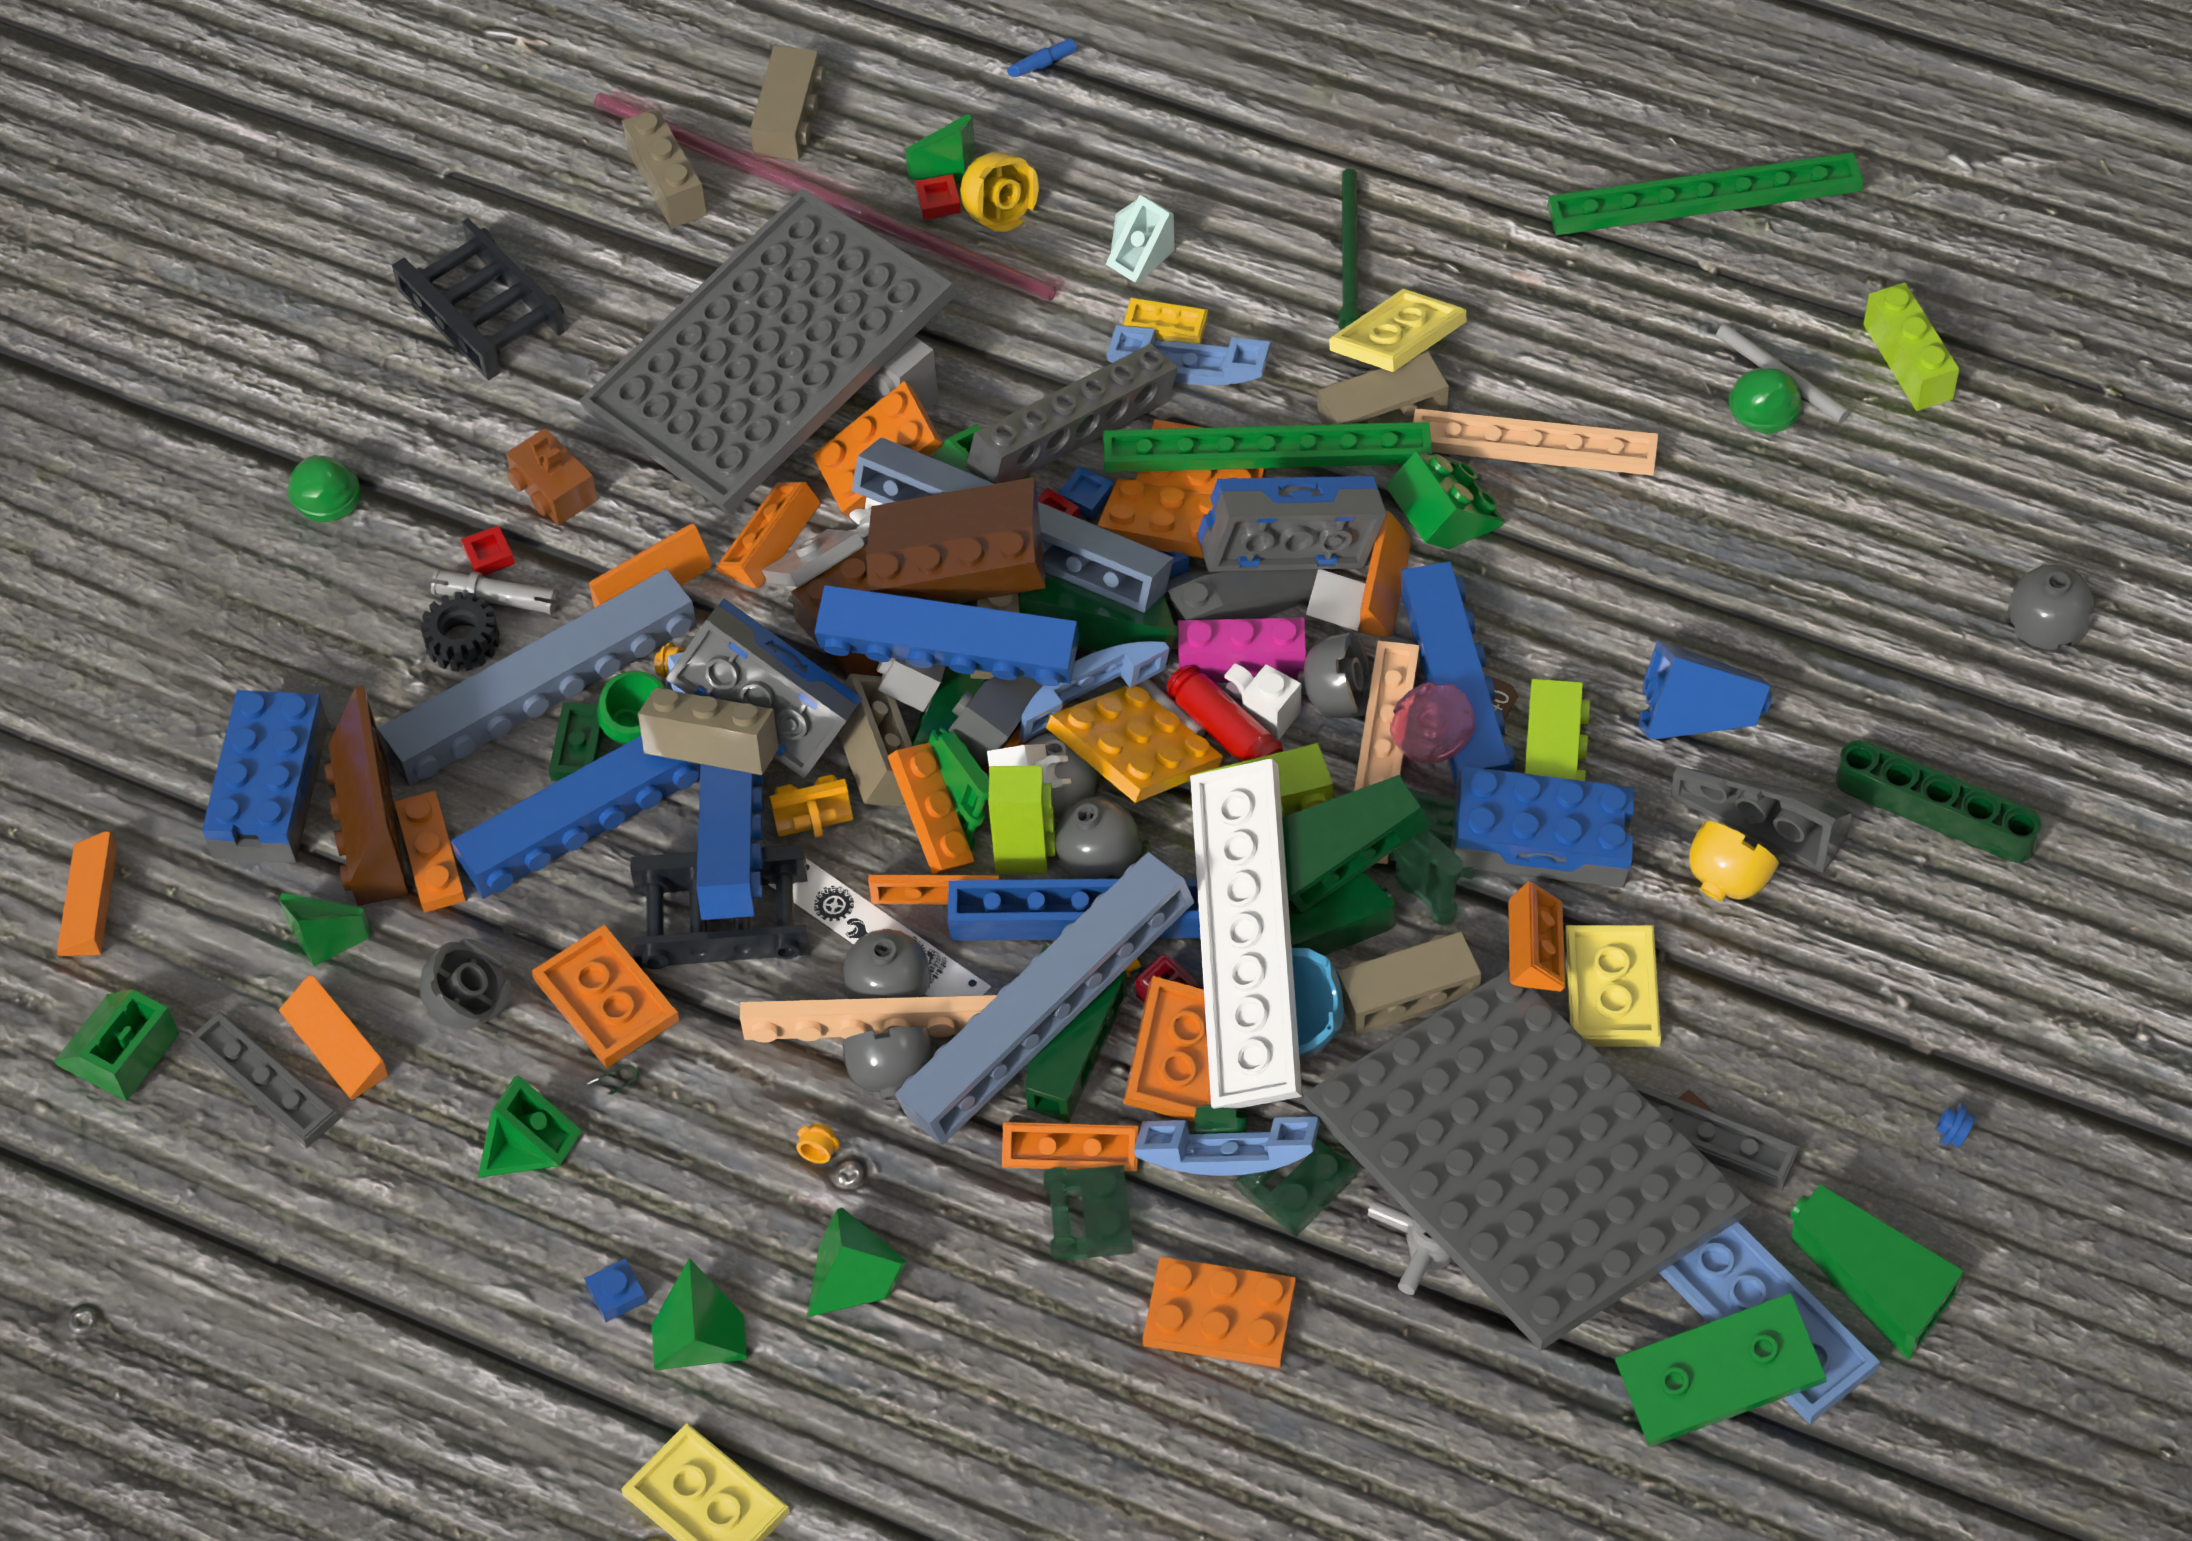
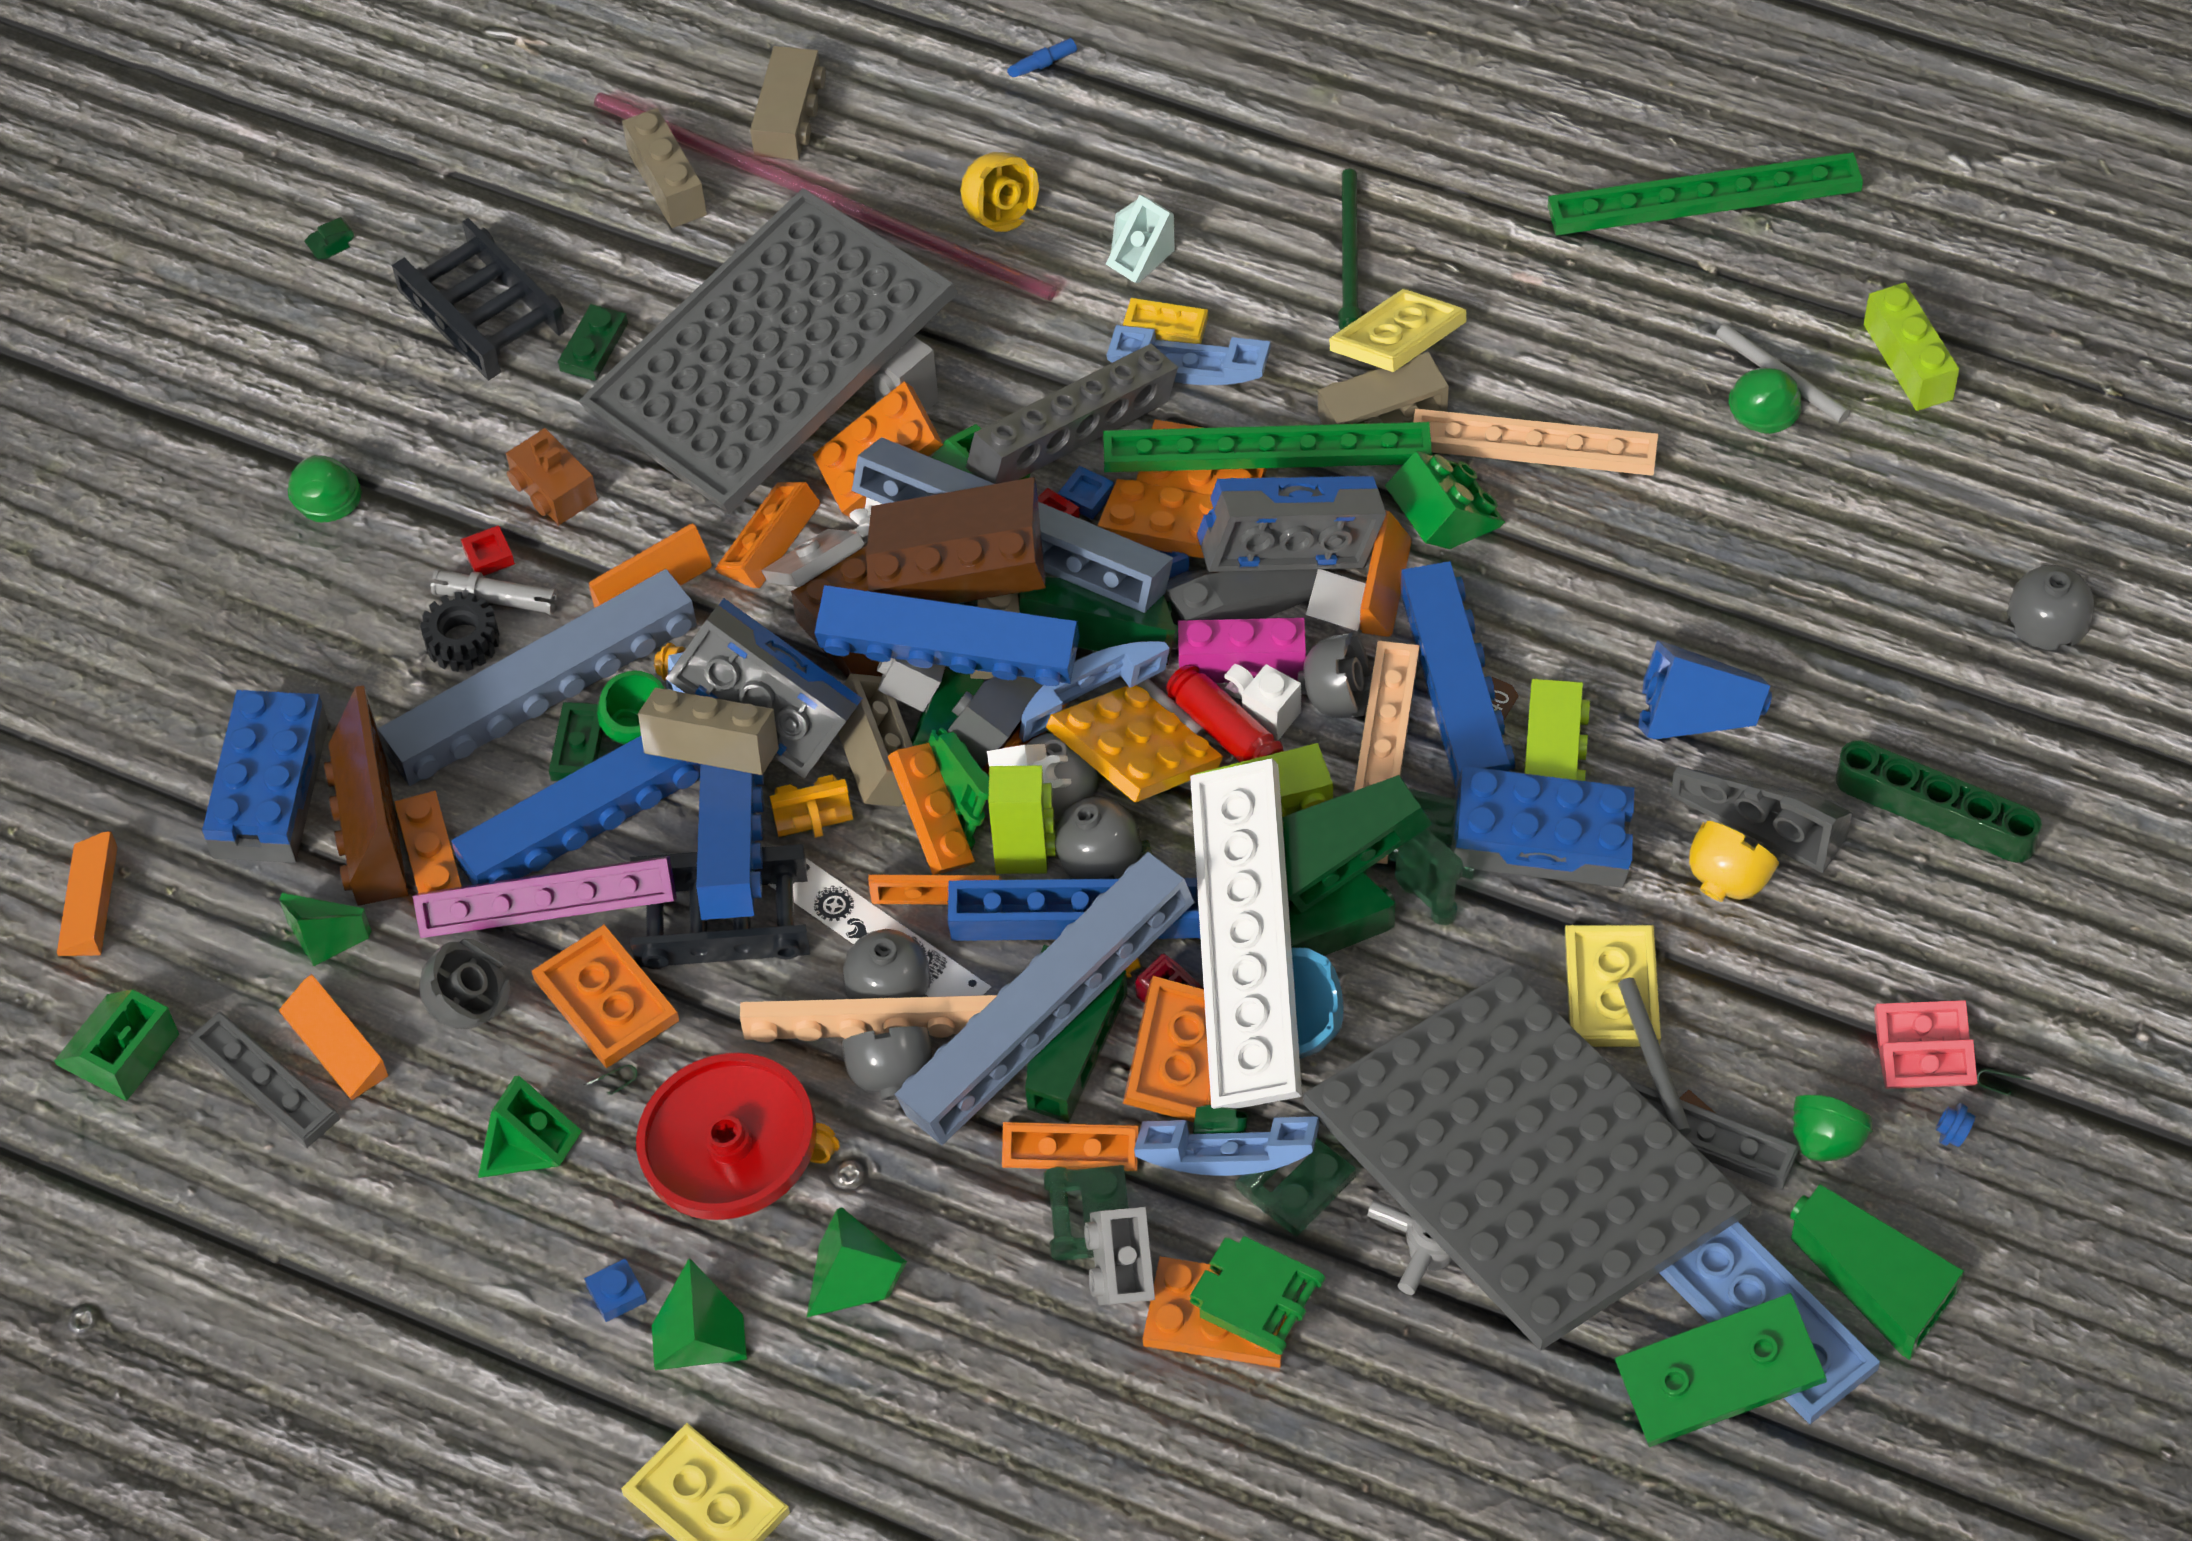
(334, 235): none -> dark green piece
(544, 897): none -> plate
(593, 342): none -> dark green plate
(726, 1136): none -> red dish
(937, 197): red plate -> none
(943, 152): green slope -> none
(1120, 1256): none -> light grey brick
(1255, 1292): none -> green plate
(1408, 982): dark tan brick -> none
(1432, 722): clear pink tile -> none
(1536, 939): orange slope -> none
(1653, 1055): none -> dark grey bar
(1829, 1127): none -> green hat
(1925, 1044): none -> coral slope
(2003, 1073): none -> dark green piece

